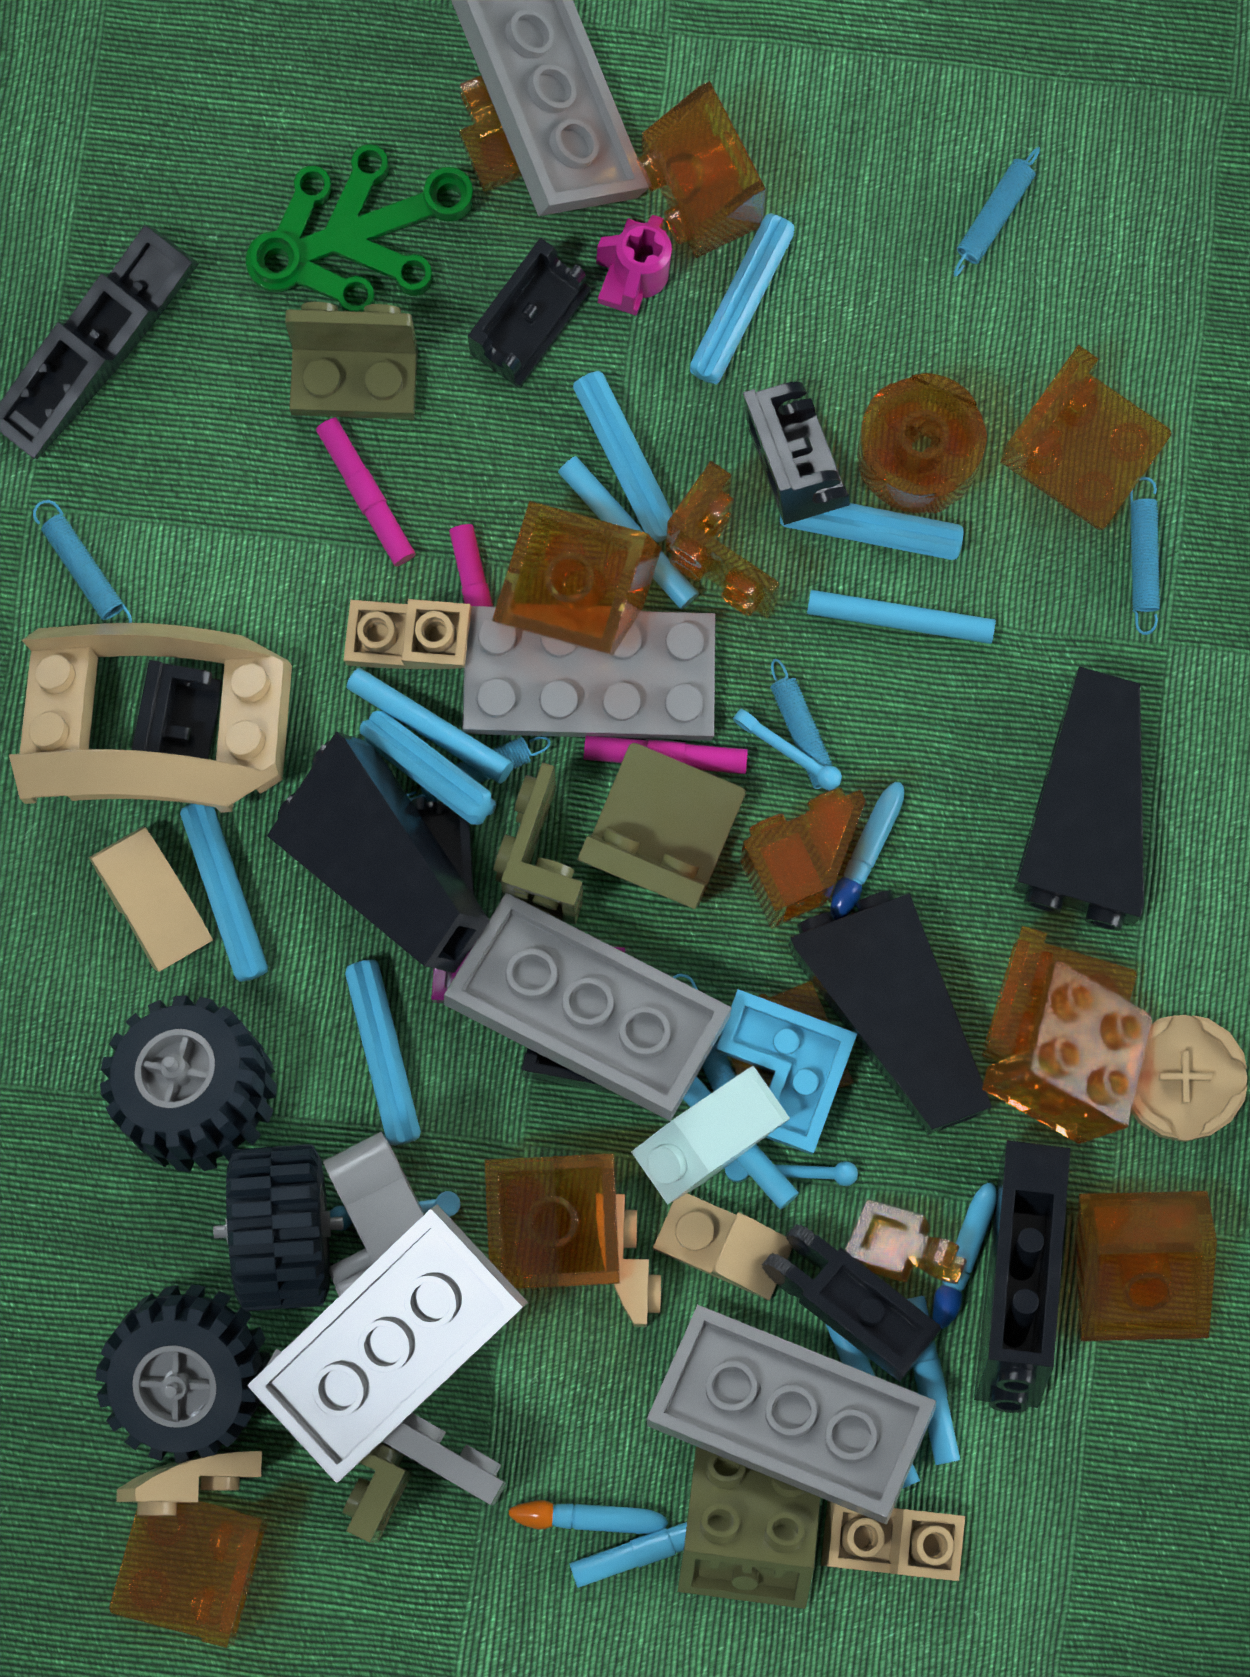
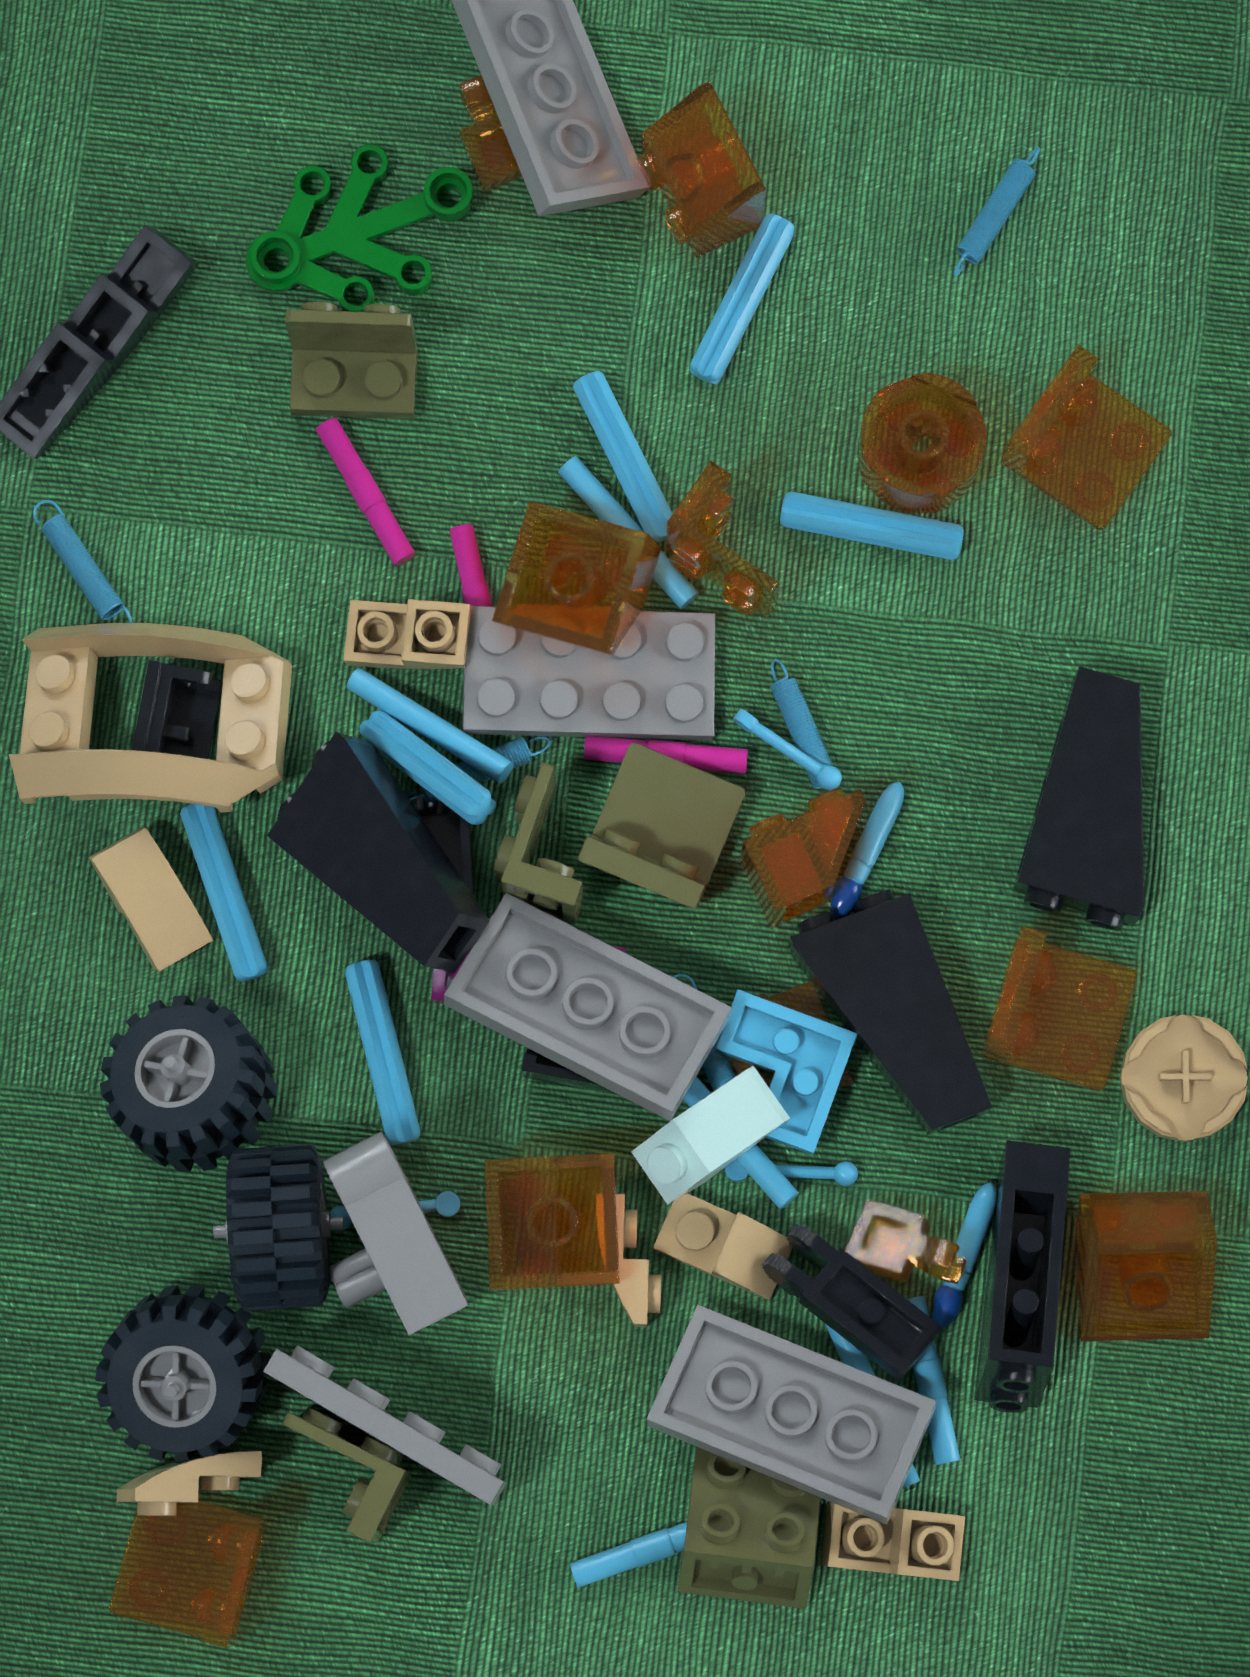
(387, 1343): plate -> none
(528, 314): black hinge -> none
(544, 1514): medium azure piece -> none
(636, 264): dark pink piece -> none
(793, 452): black hinge -> none
(901, 616): medium azure bar -> none
(1078, 1059): clear orange bracket -> none
(1145, 556): medium azure piece -> none

